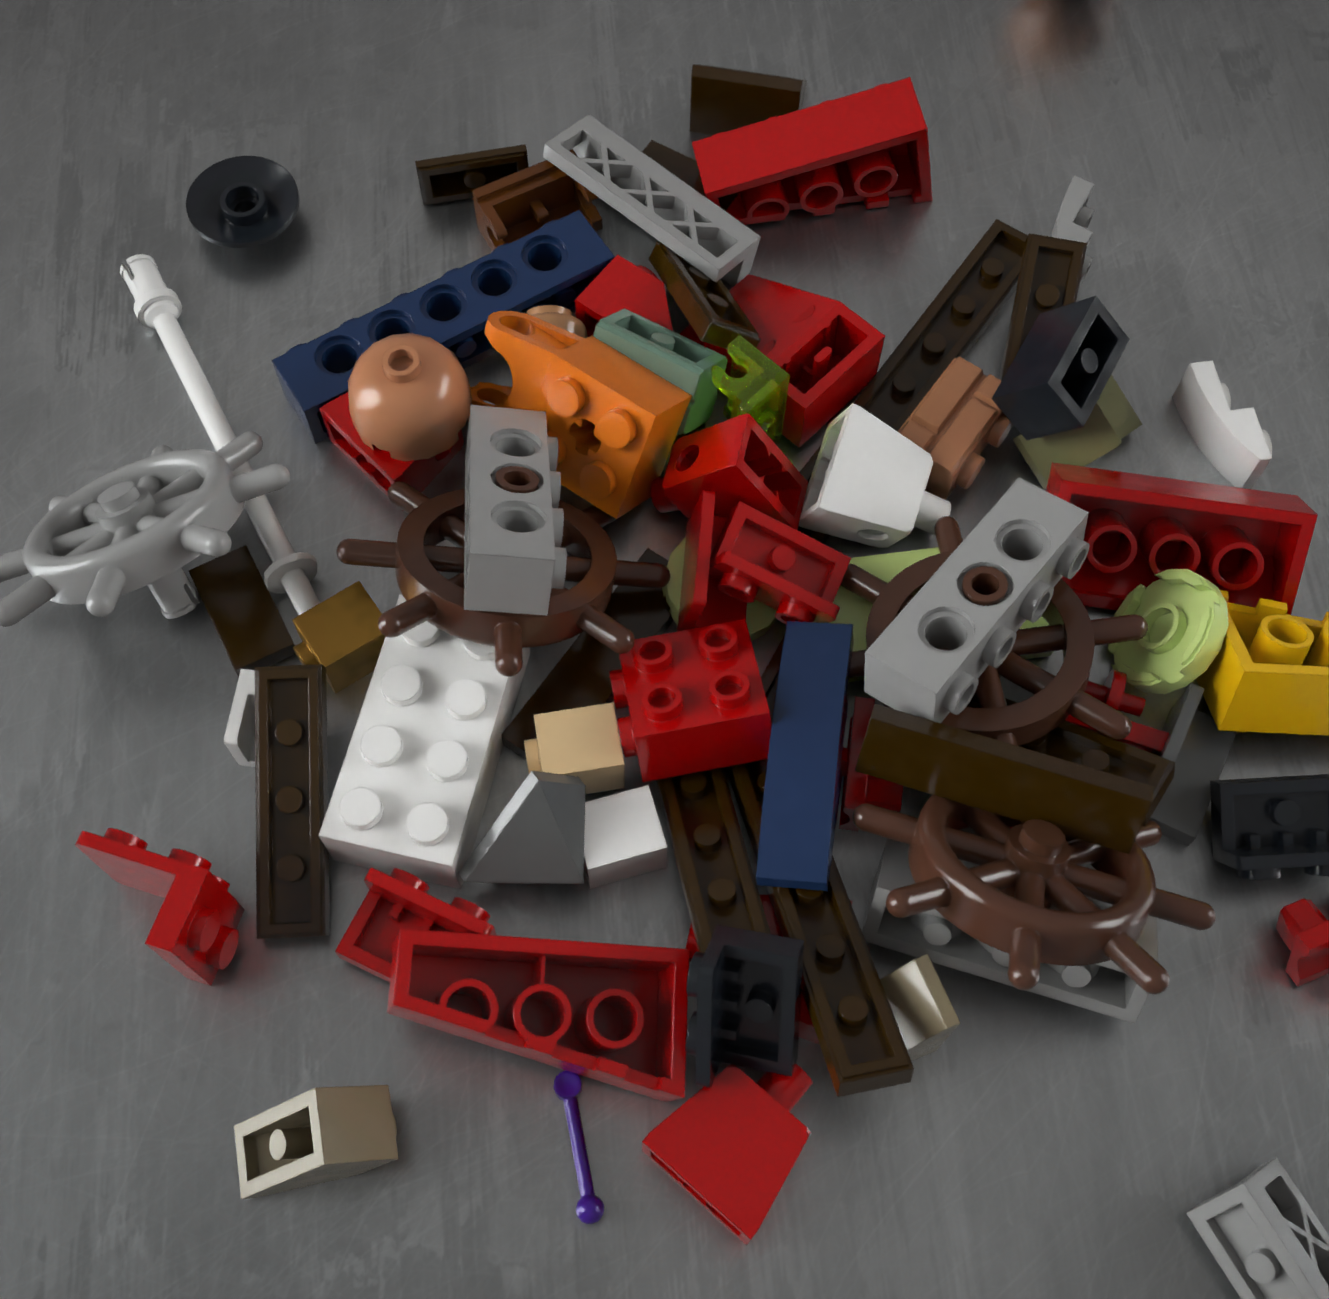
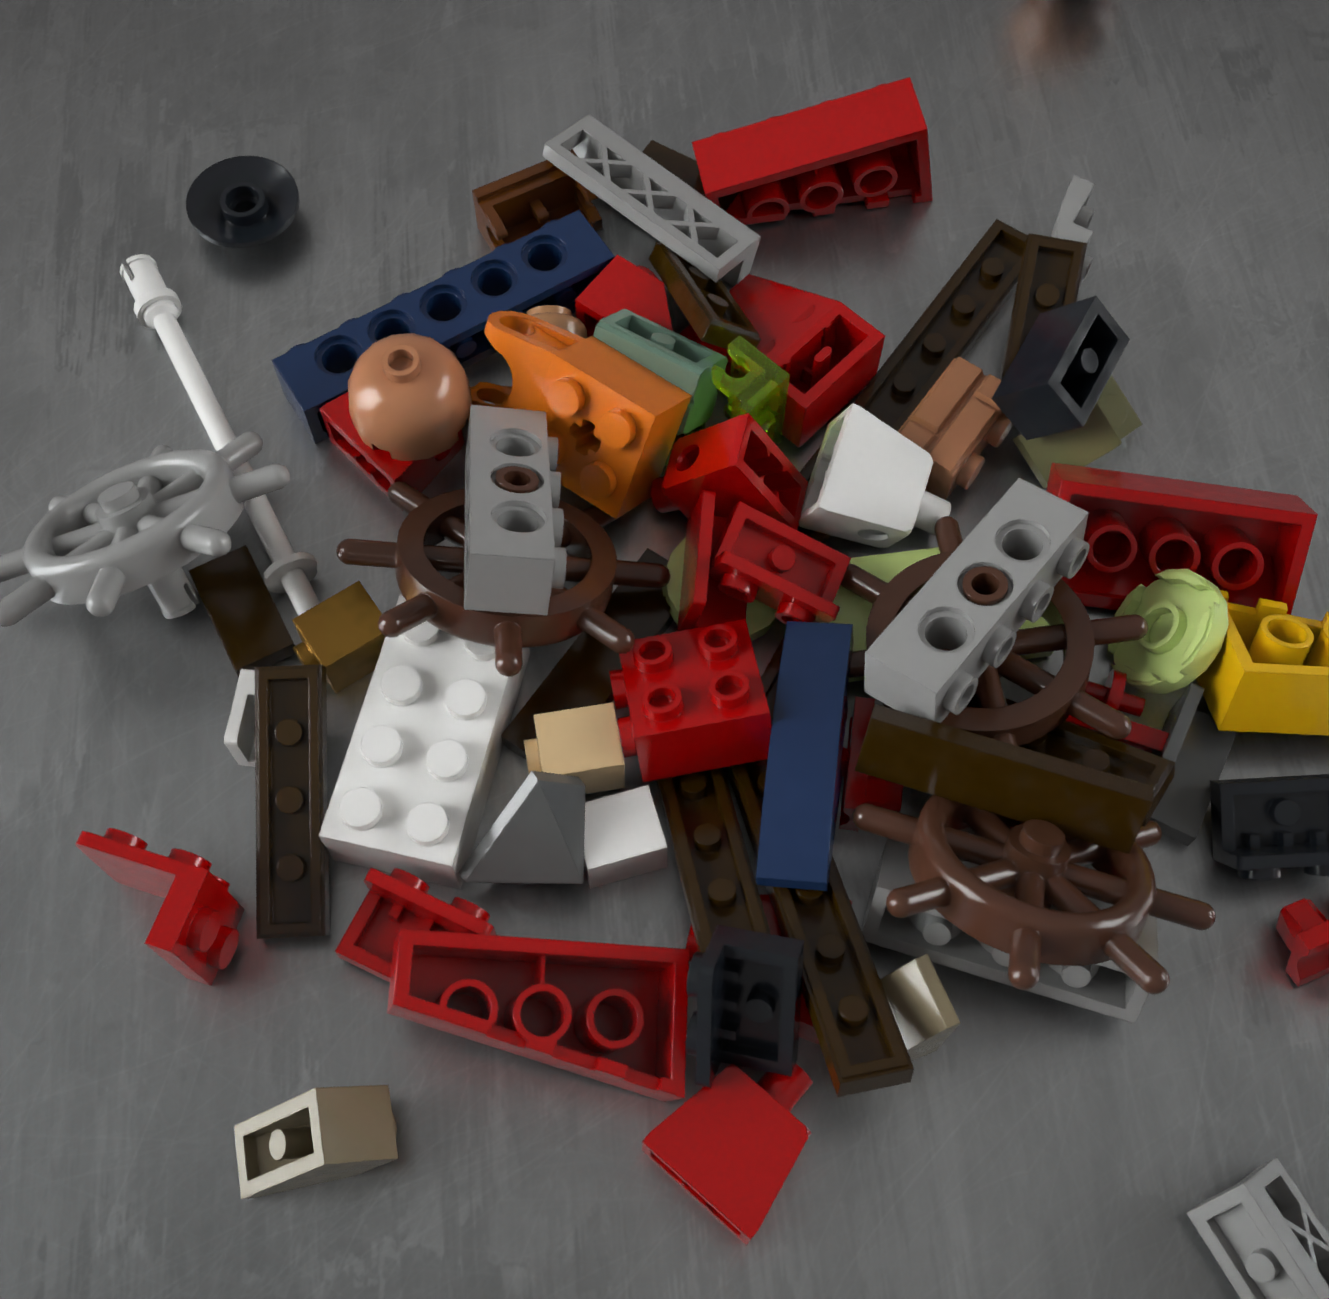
(457, 175): dark brown slope -> none
(568, 1088): dark purple hinge -> none
(736, 98): dark brown slope -> none
(1225, 436): white slope -> none

